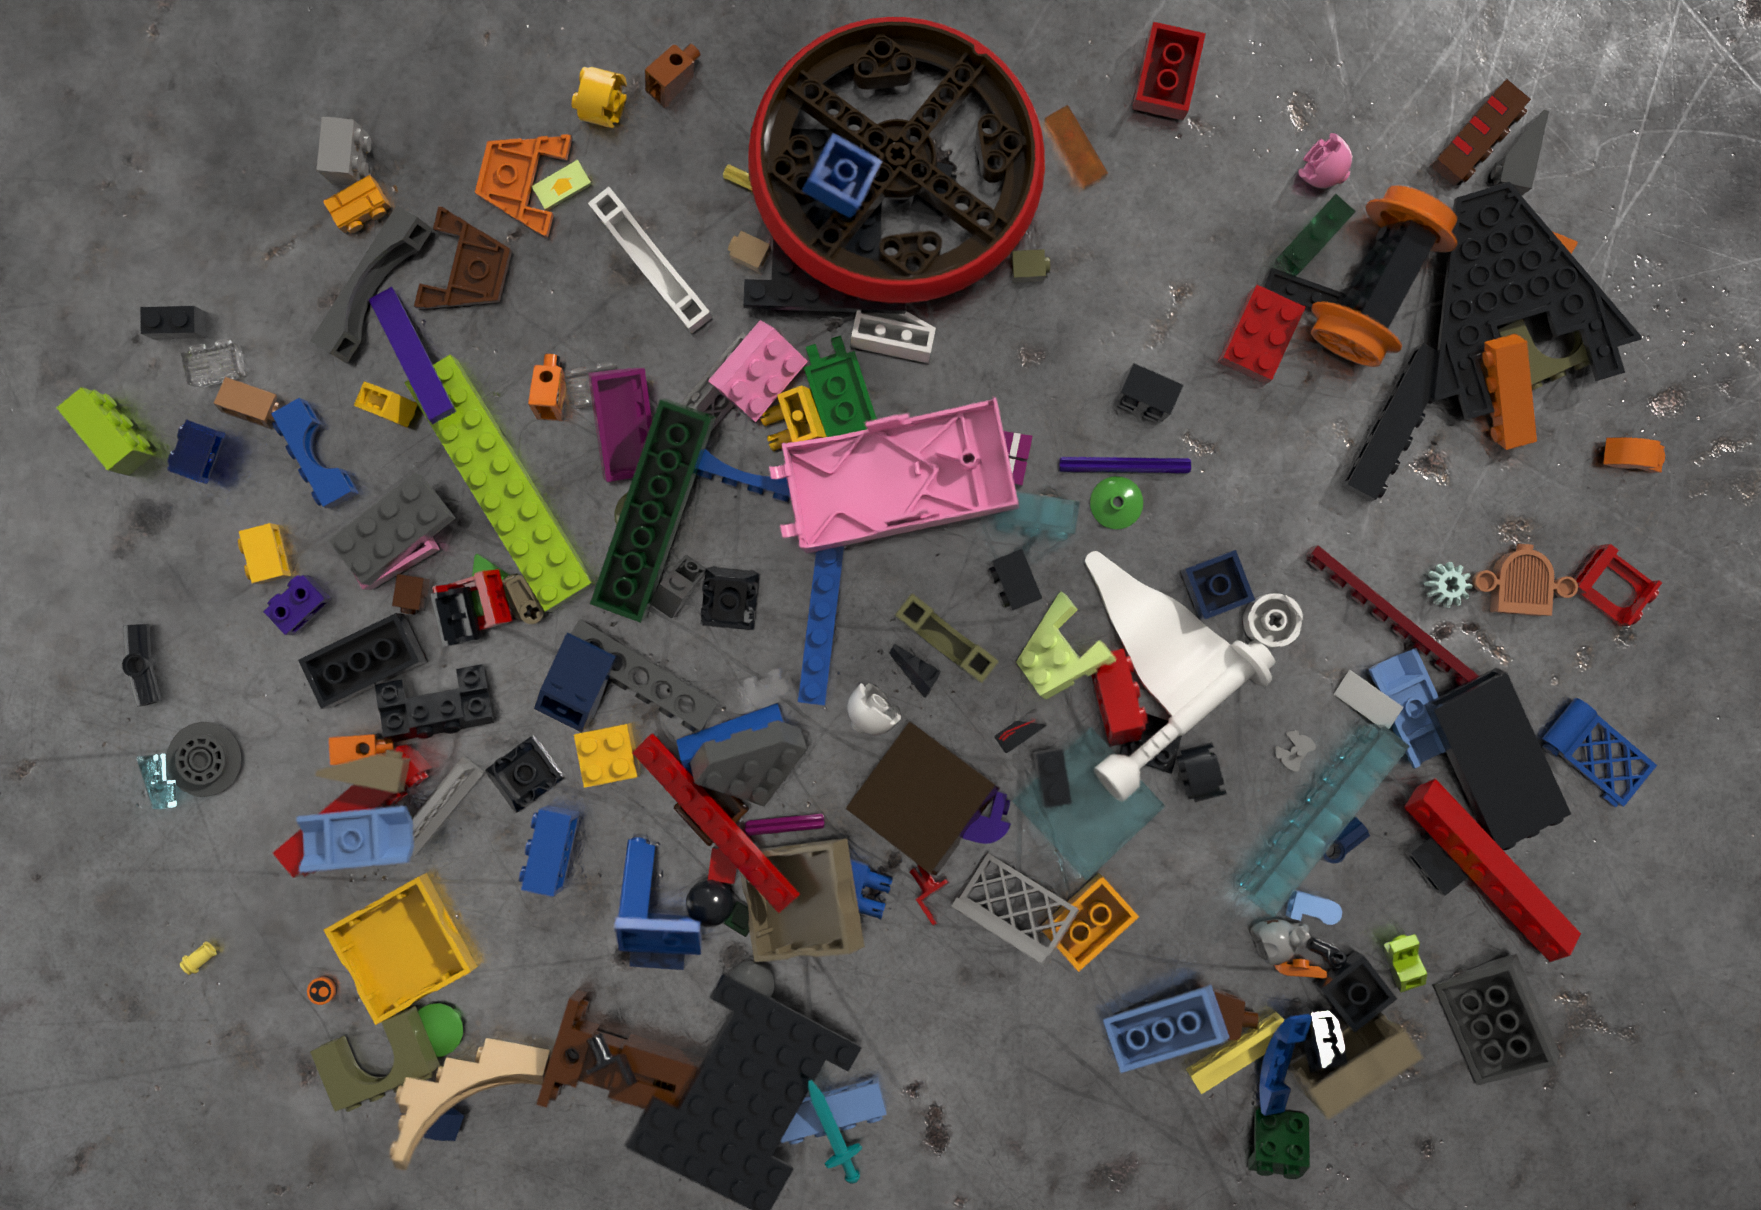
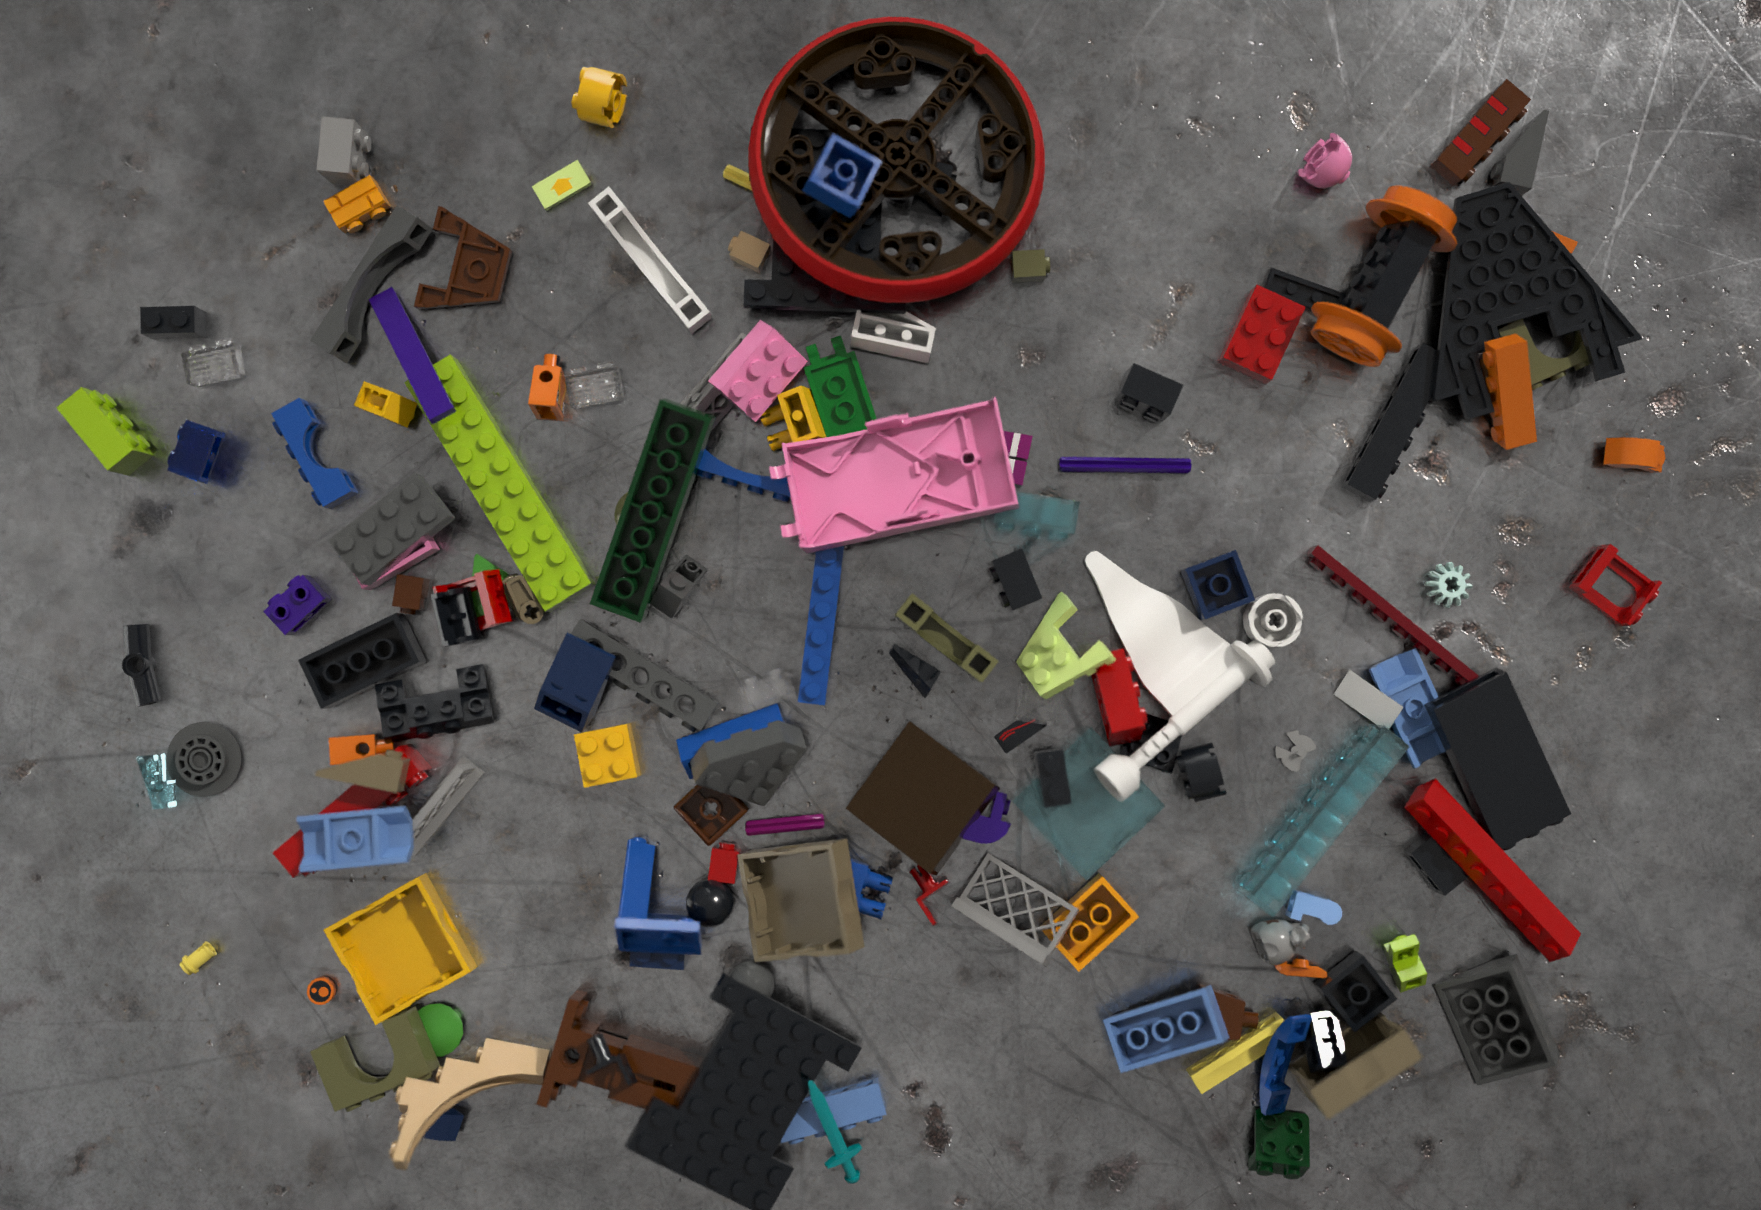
(246, 402): medium nougat hinge -> none
(263, 554): yellow brick -> none
(510, 172): orange wing -> none
(523, 774): black slope -> none
(549, 850): blue brick -> none
(620, 419): magenta slope -> none
(670, 73): dark orange torso -> none
(715, 823): red plate -> none
(729, 598): black slope -> none
(739, 919): dark green tile -> none
(870, 711): white cylinder -> none
(1075, 146): clear orange tile -> none
(1106, 512): bright green dish -> none
(1168, 71): red brick -> none
(1315, 235): clear green arch -> none
(1331, 954): black arm -> none
(1348, 839): dark blue piece -> none
(1523, 583): nougat piece -> none
(1570, 732): blue piece -> none

